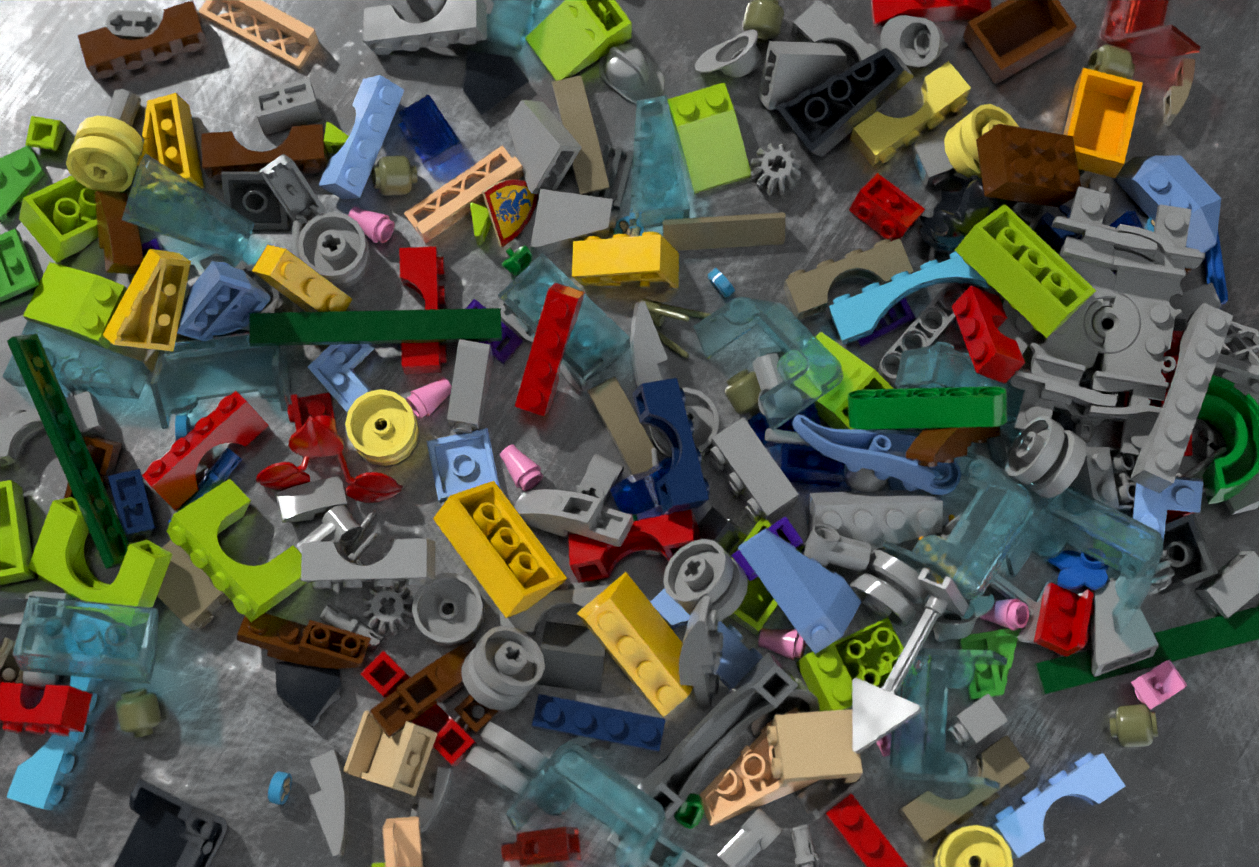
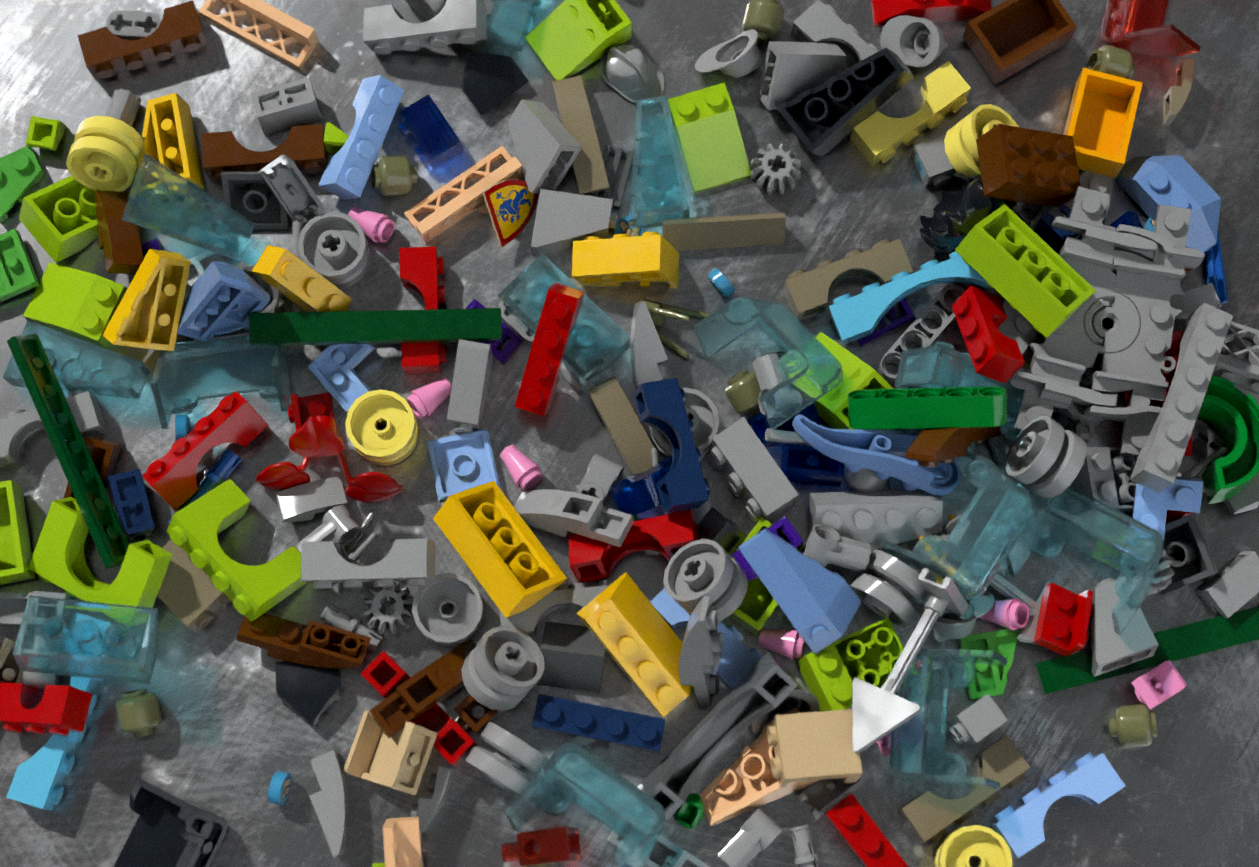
(481, 222): lime slope -> none
(518, 260): green piece -> none
(886, 208): red bracket -> none
(1079, 570): blue plate -> none

